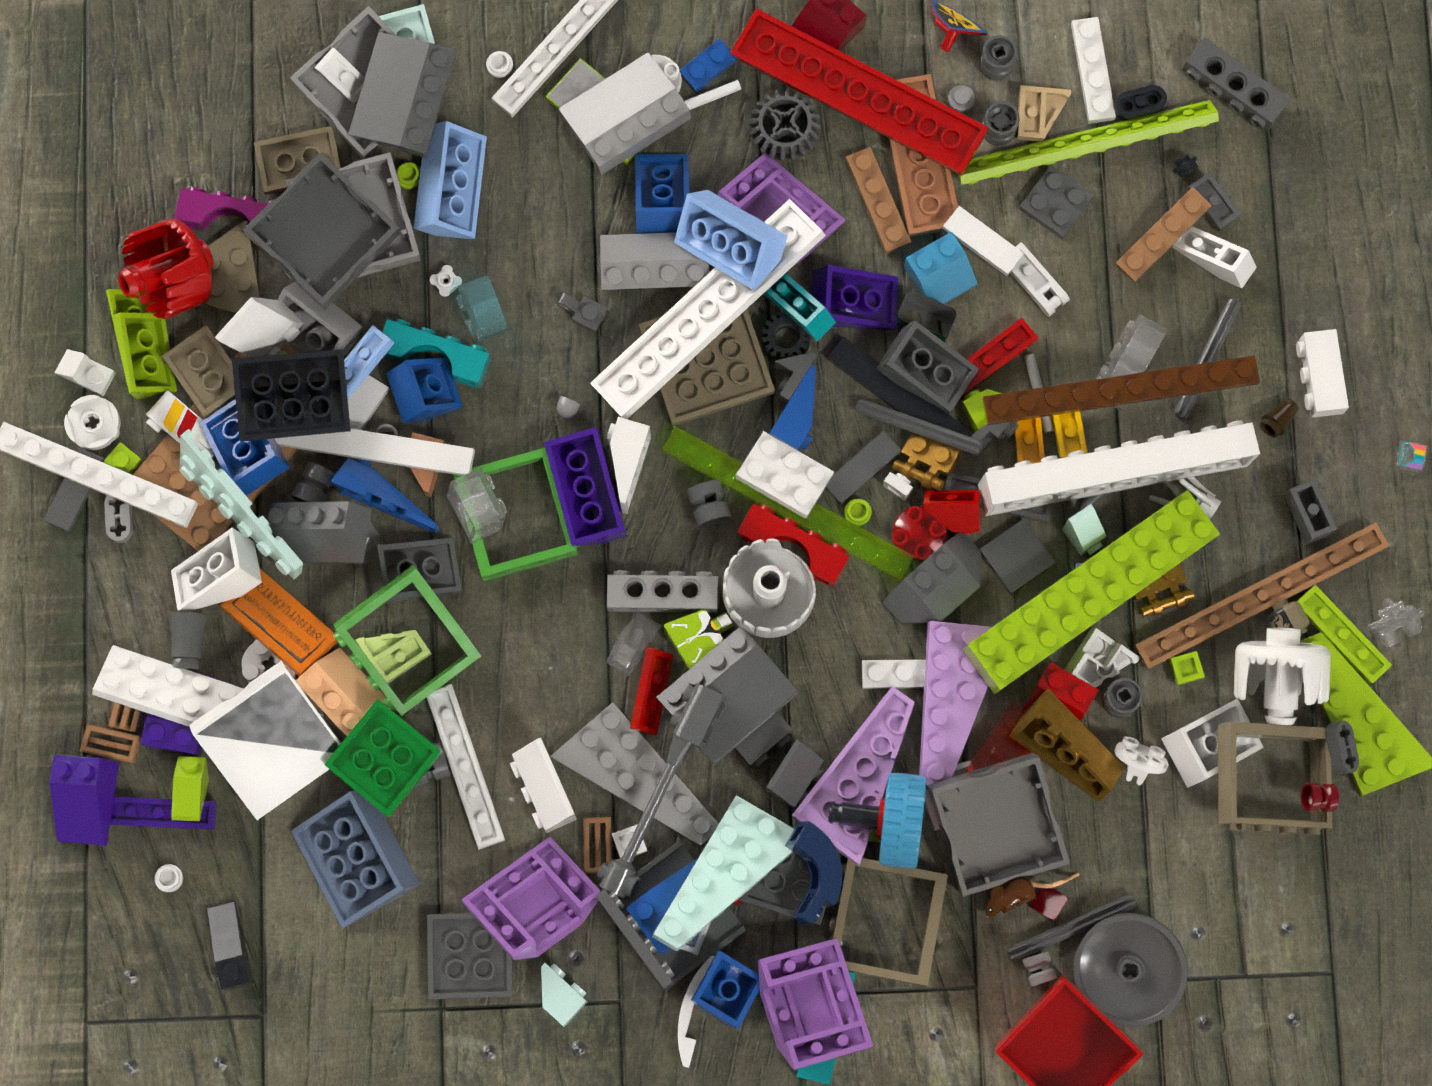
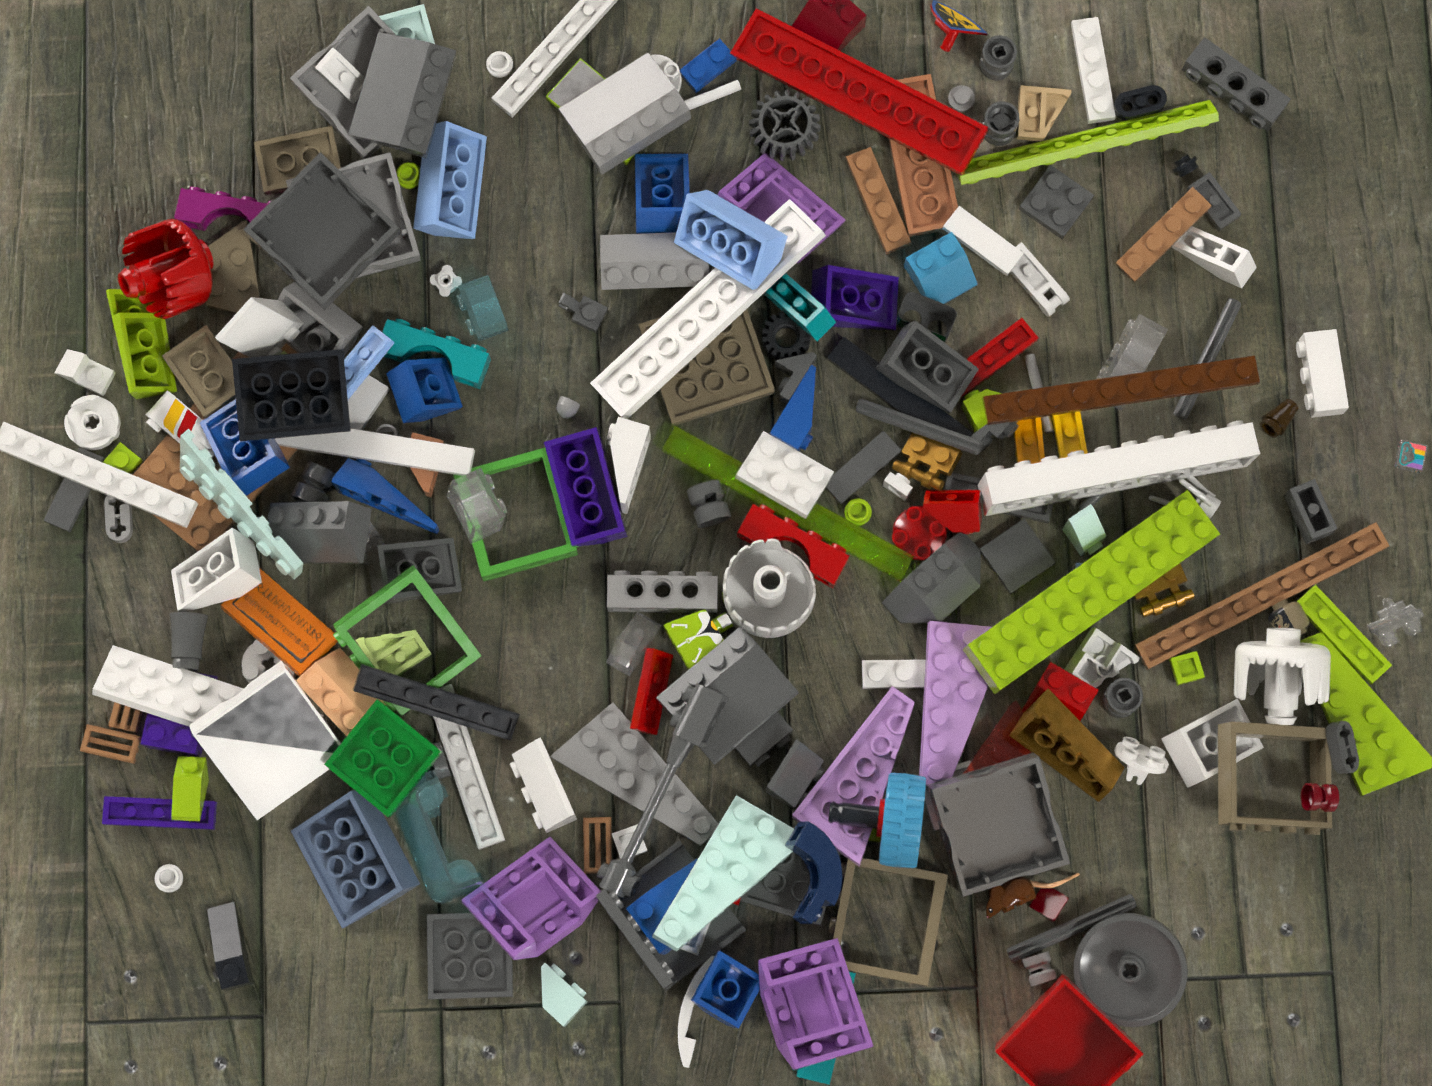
(82, 798): dark purple slope -> none
(435, 702): none -> black tile
(442, 880): none -> clear light blue windscreen

